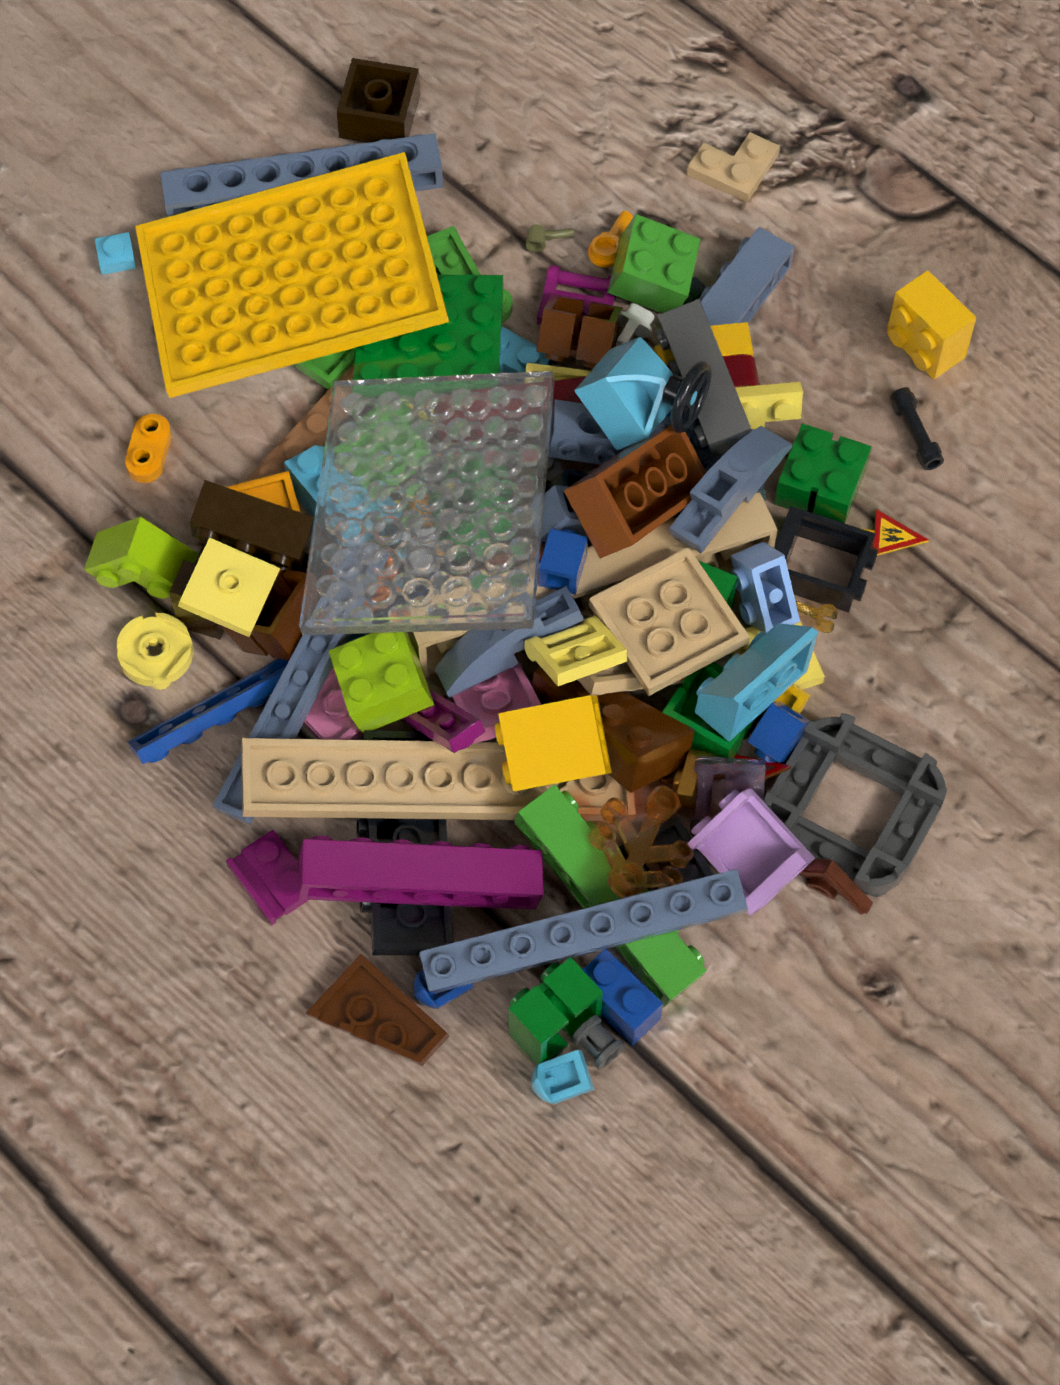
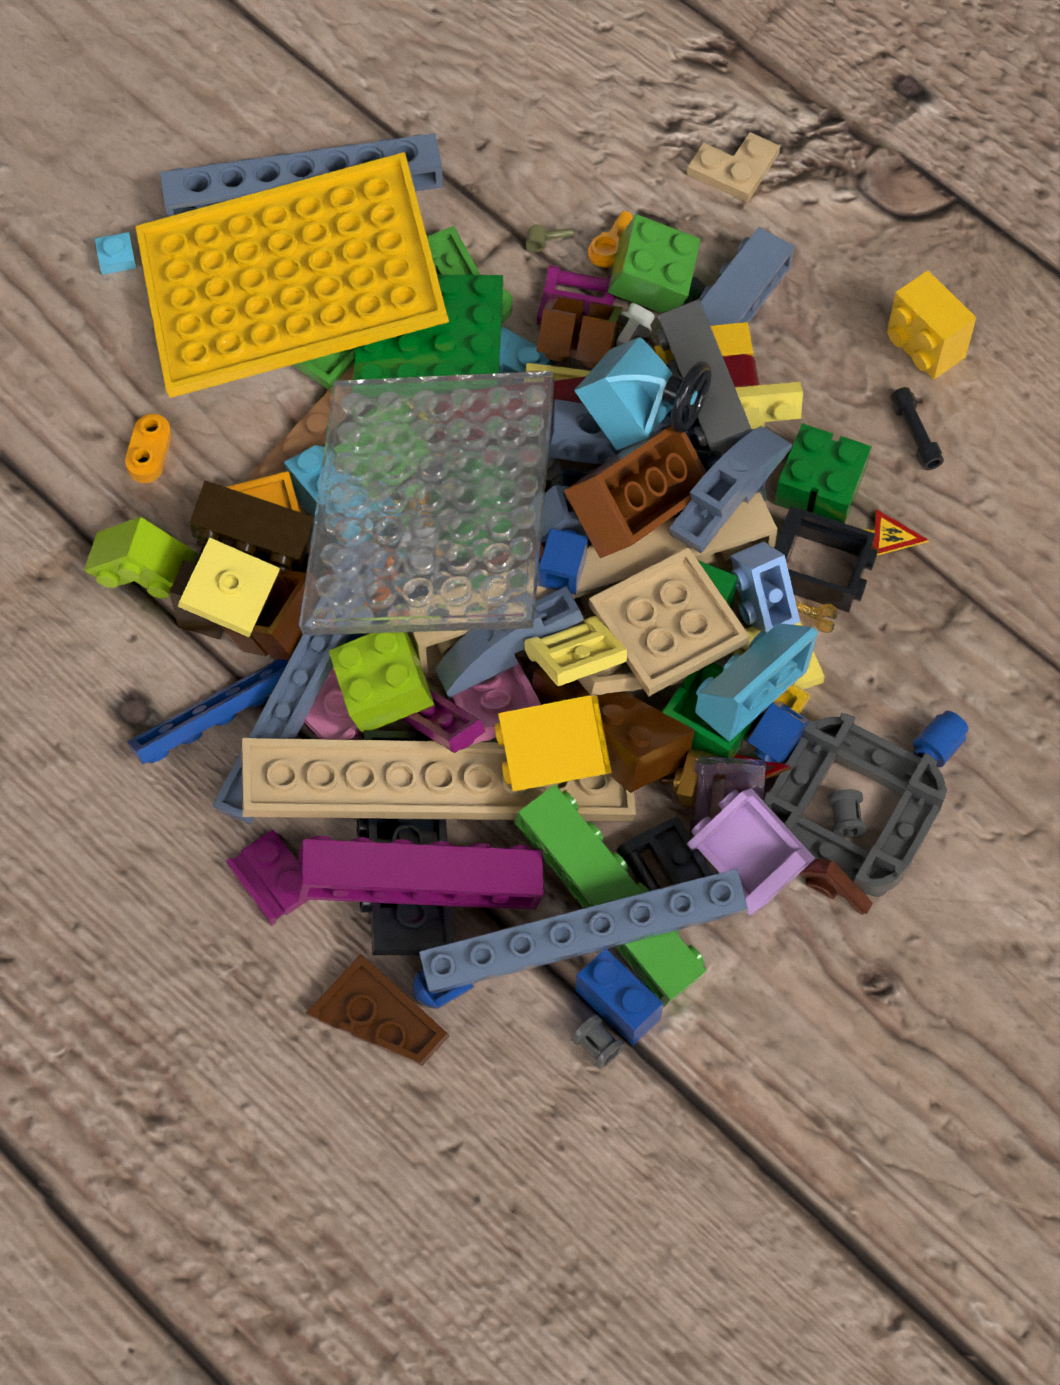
(160, 669): light yellow plate -> none
(378, 101): dark brown brick -> none
(560, 1002): green piece -> none
(562, 1078): medium azure plate -> none
(628, 876): clear orange plant -> none
(847, 813): none -> dark grey bush
(941, 737): none -> blue brick

